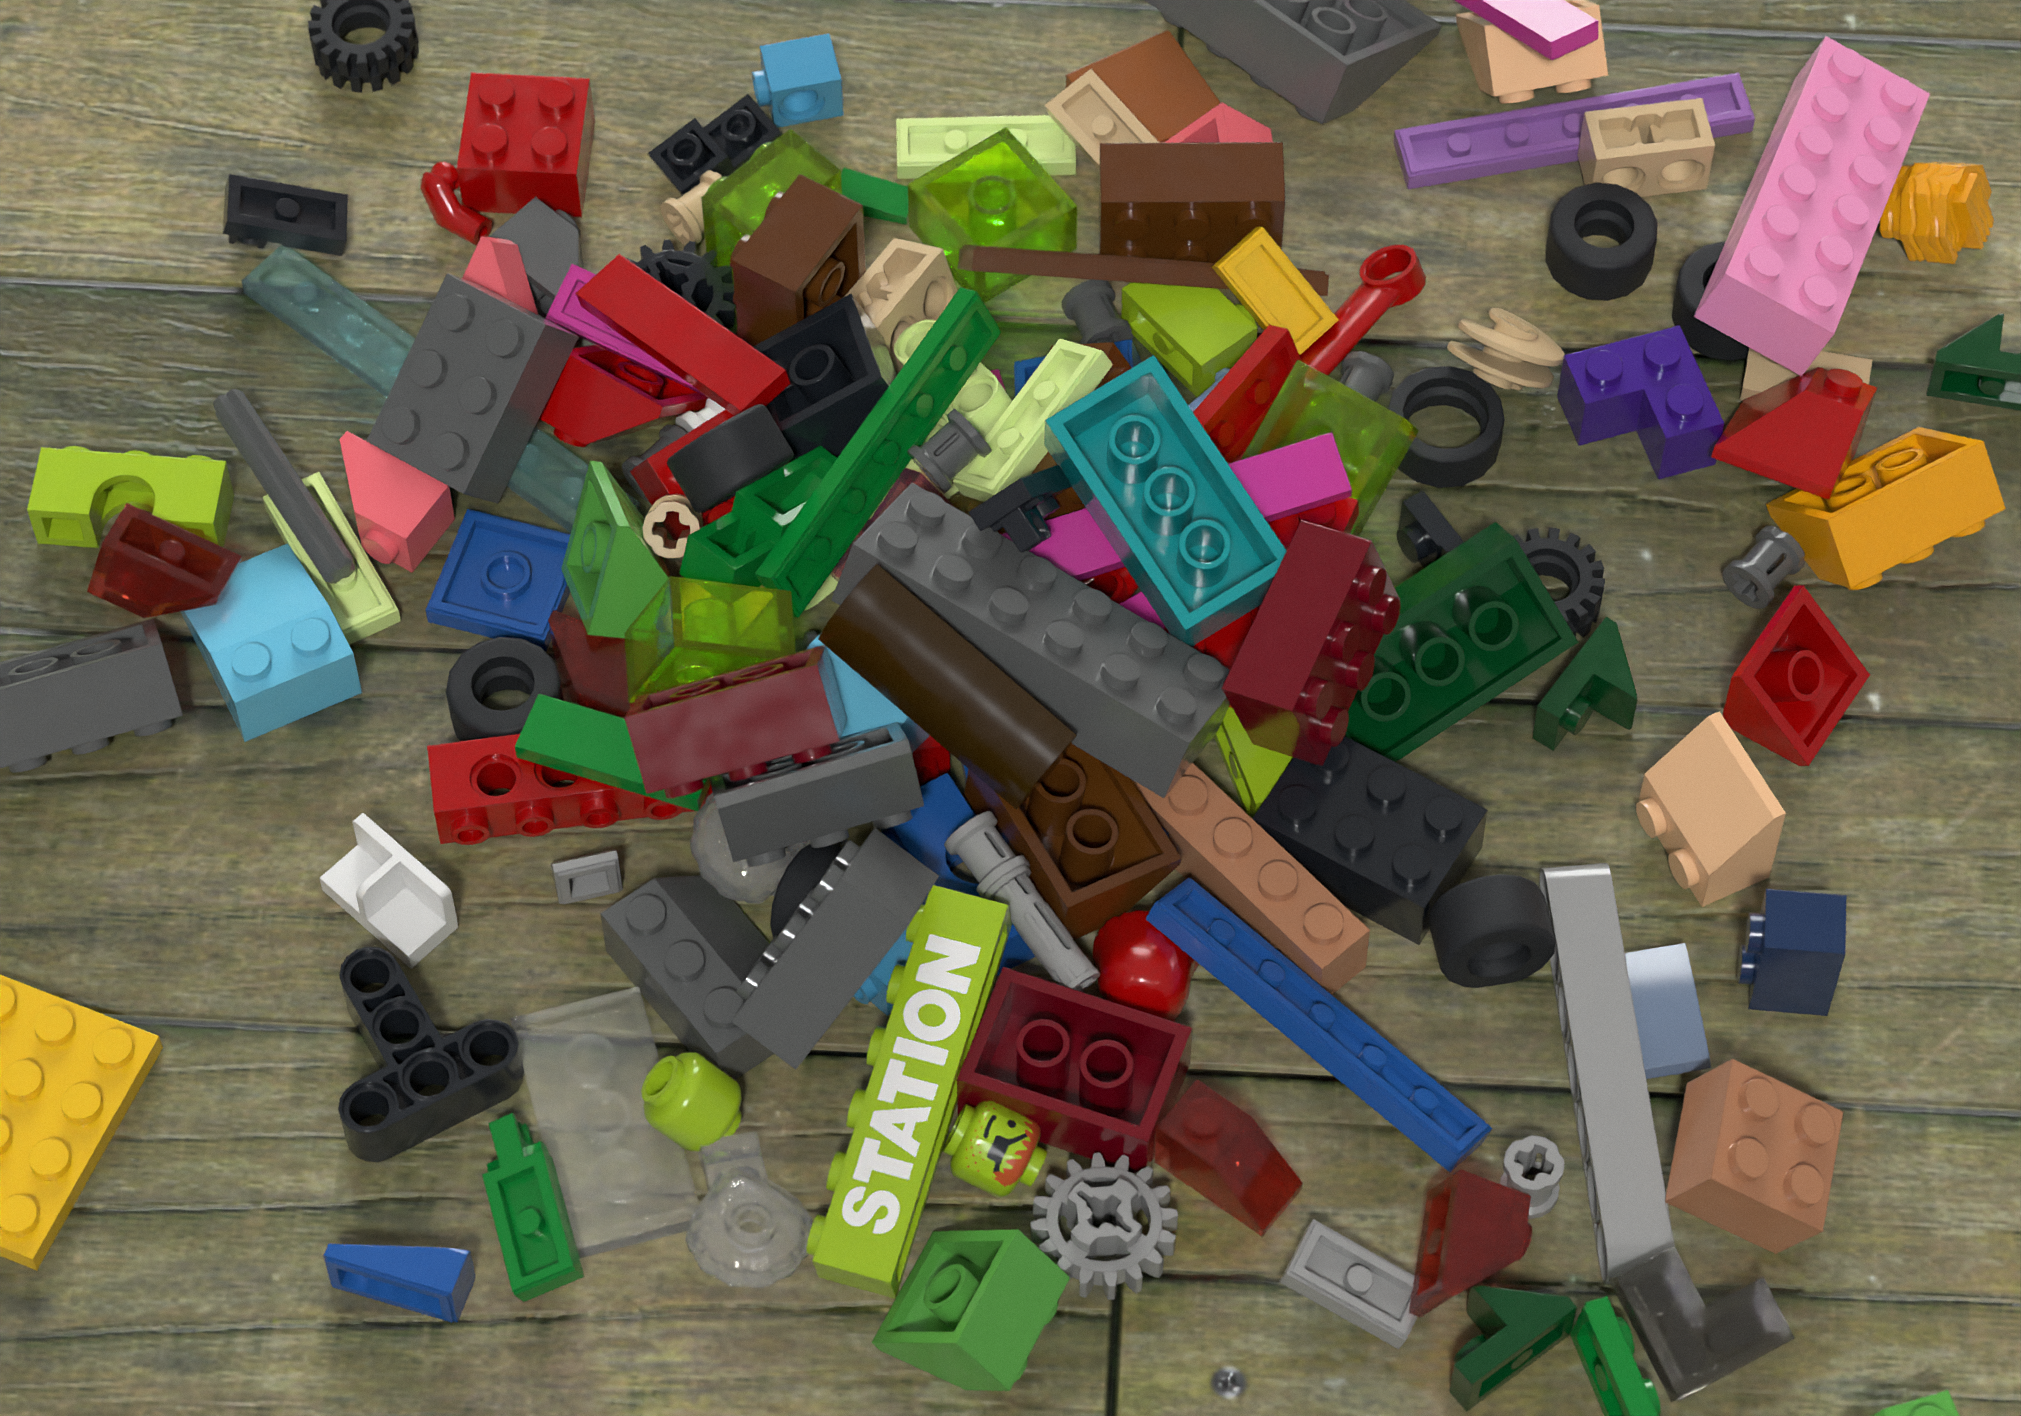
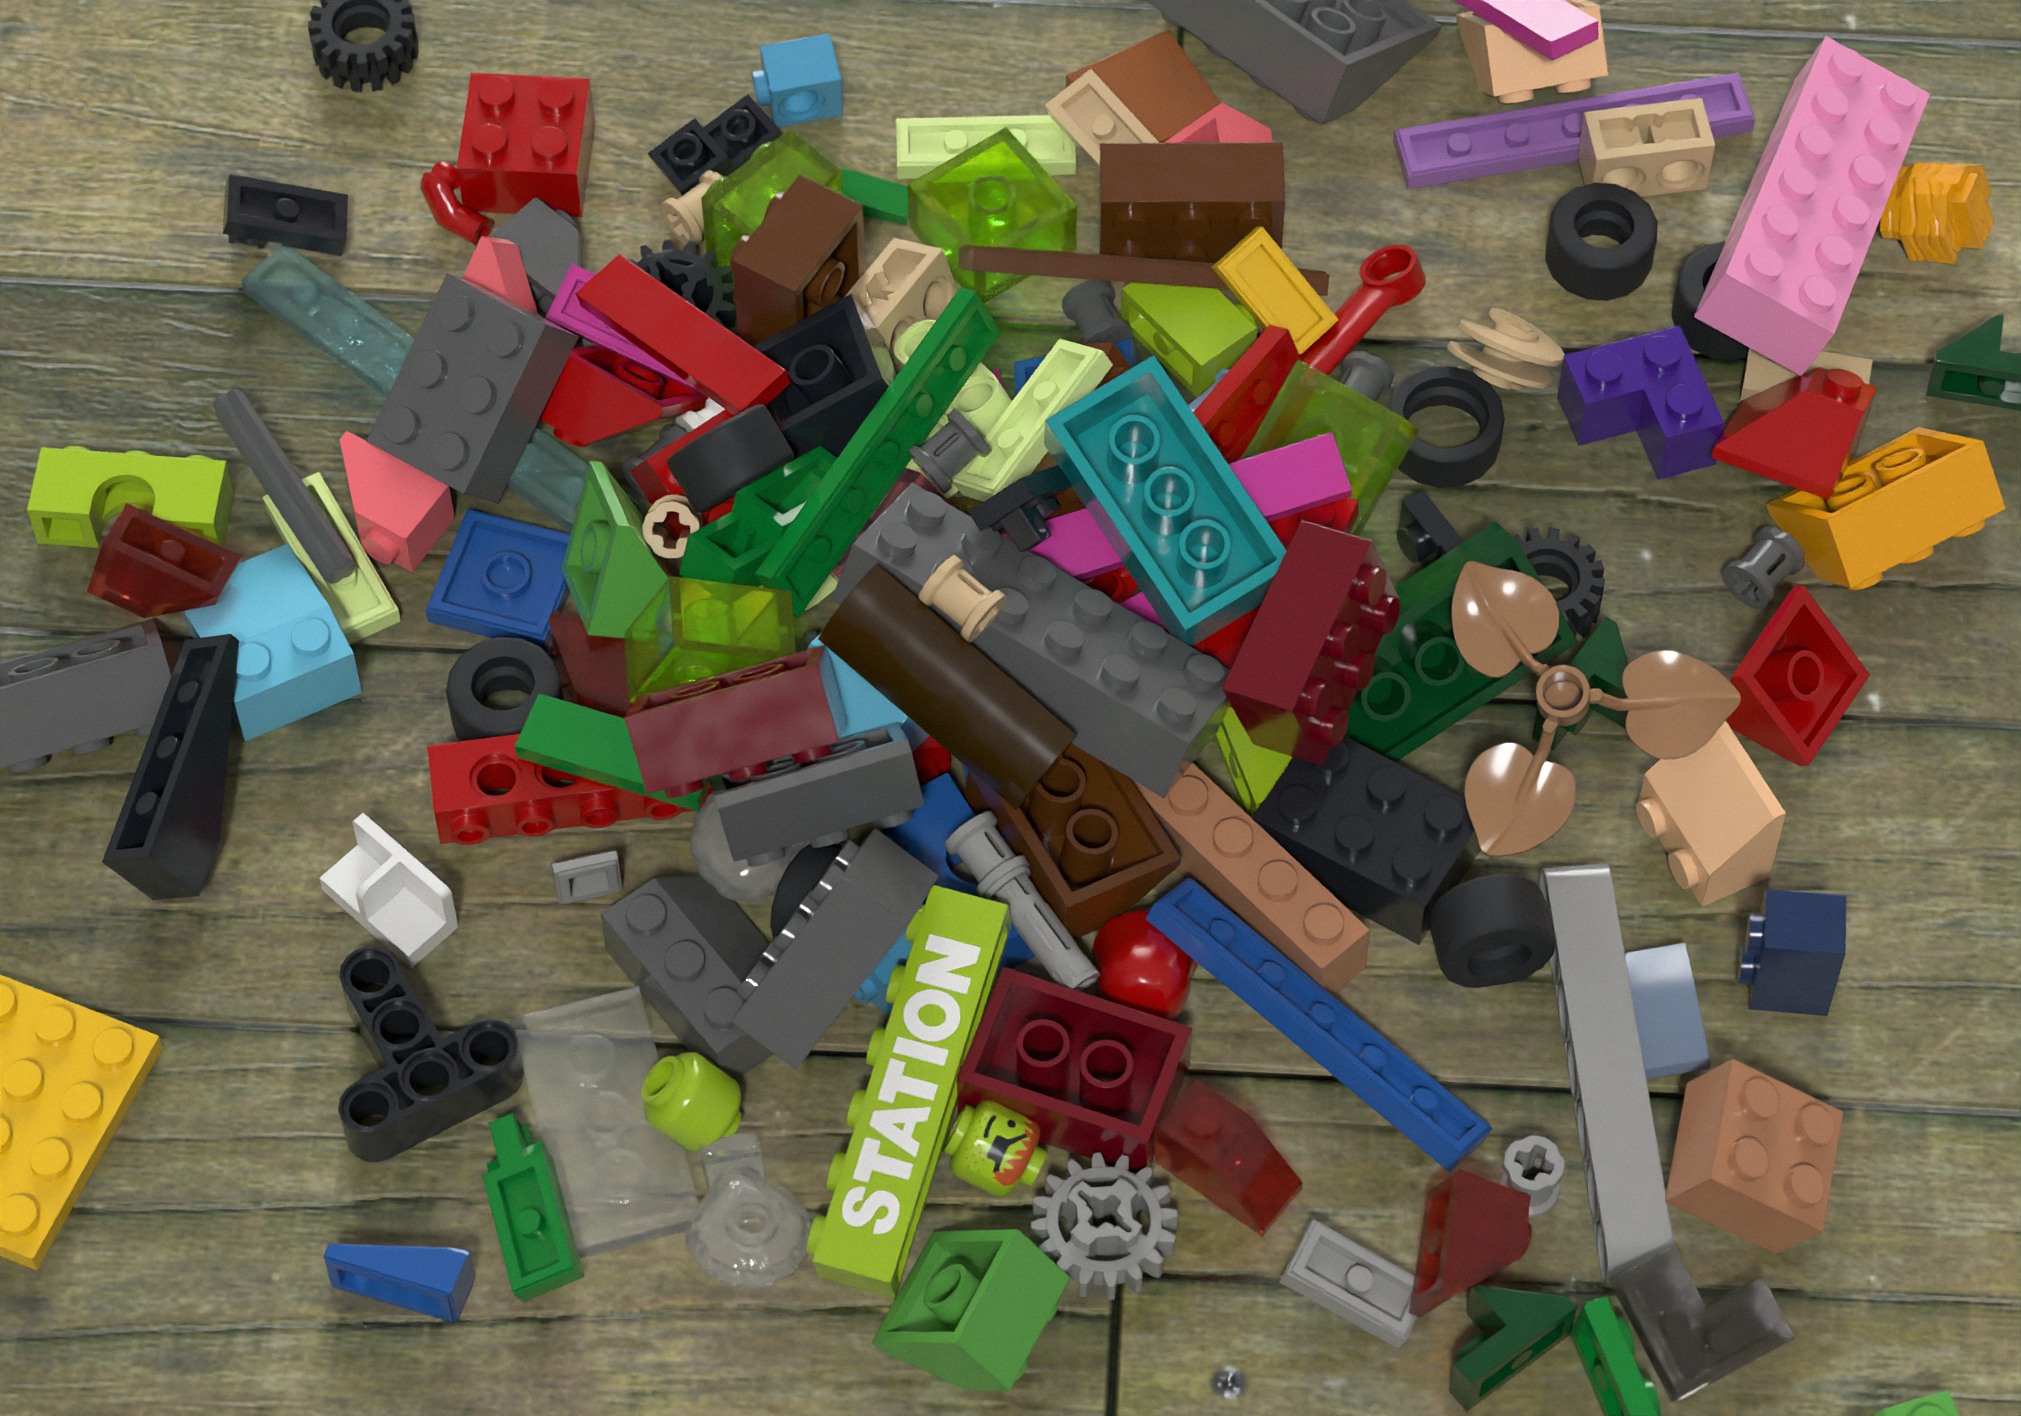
(178, 789): none -> black slope
(962, 598): none -> tan bush
(1519, 797): none -> medium nougat plant

